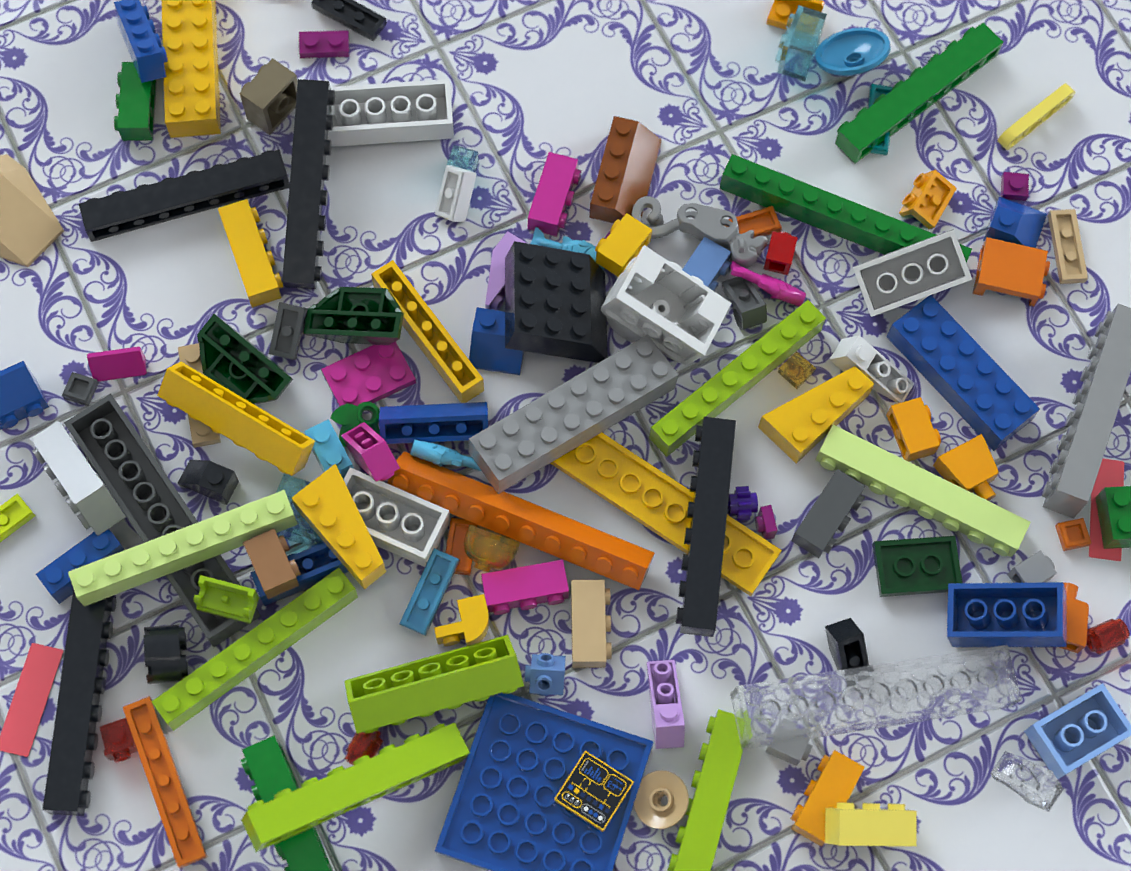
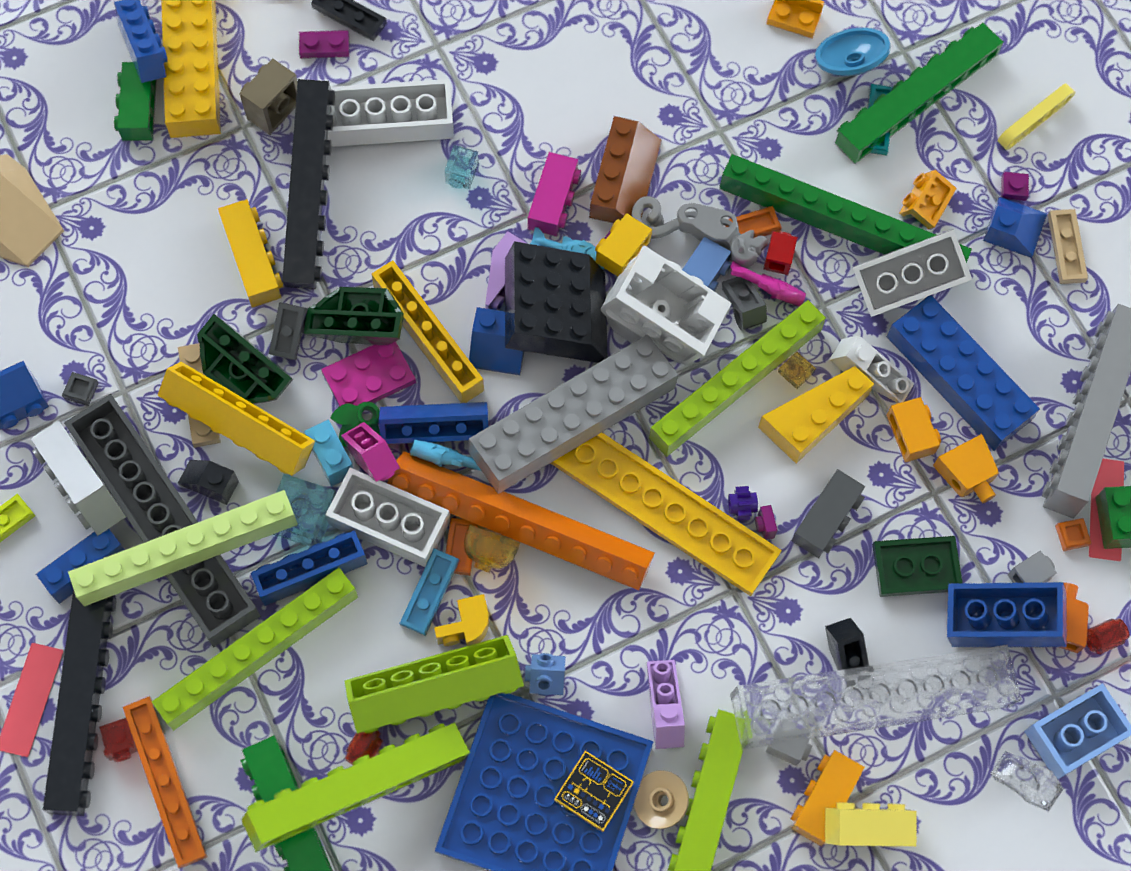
(117, 363): dark pink slope -> none
(164, 653): black brick -> none
(184, 195): black brick -> none
(226, 599): lime hinge -> none
(271, 563): medium nougat brick -> none
(336, 520): yellow wedge -> none
(455, 194): white slope -> none
(525, 587): dark pink brick -> none
(590, 624): tan brick -> none
(707, 528): black brick -> none
(800, 42): clear light blue brick -> none
(923, 491): yellowish green brick -> none
(1011, 270): orange panel -> none

